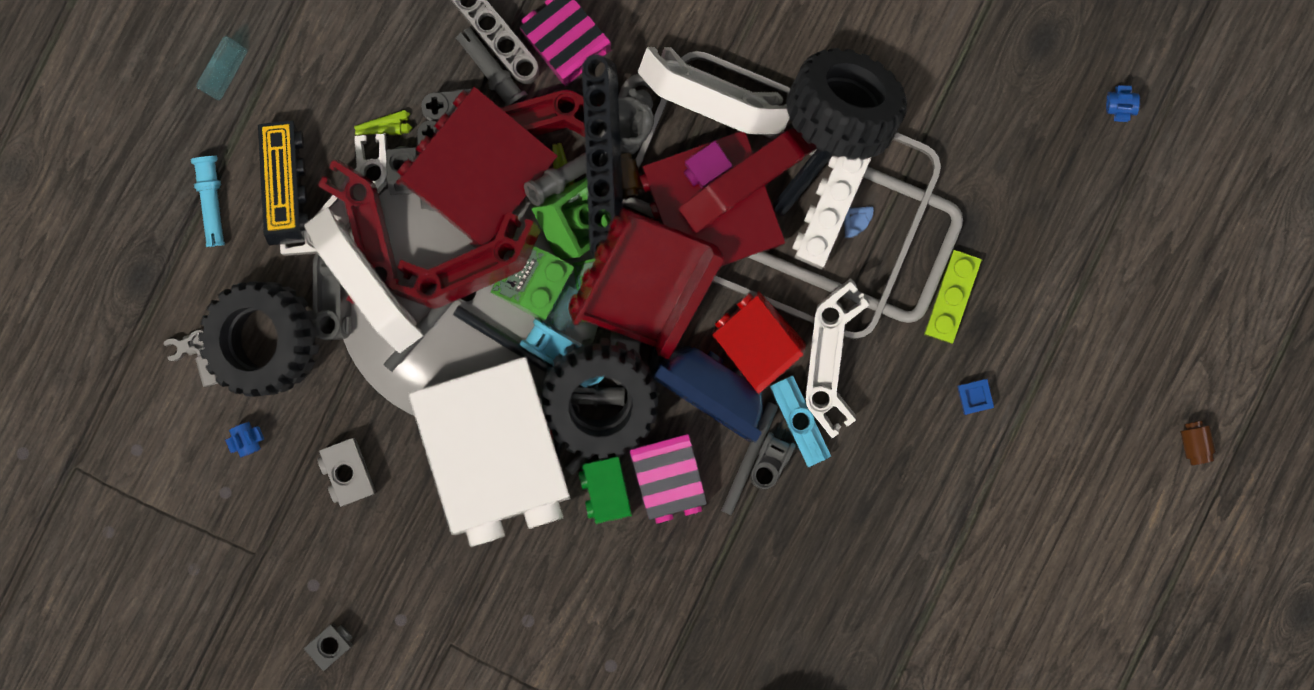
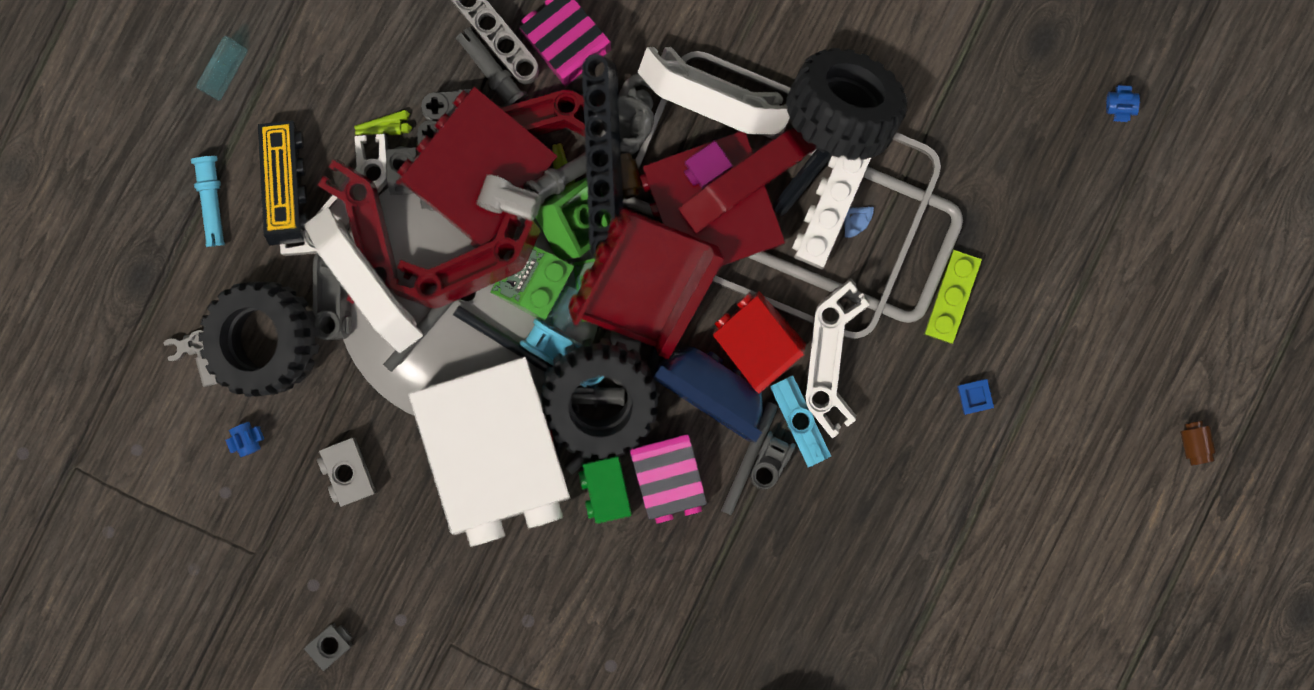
(500, 196): none -> light grey piece

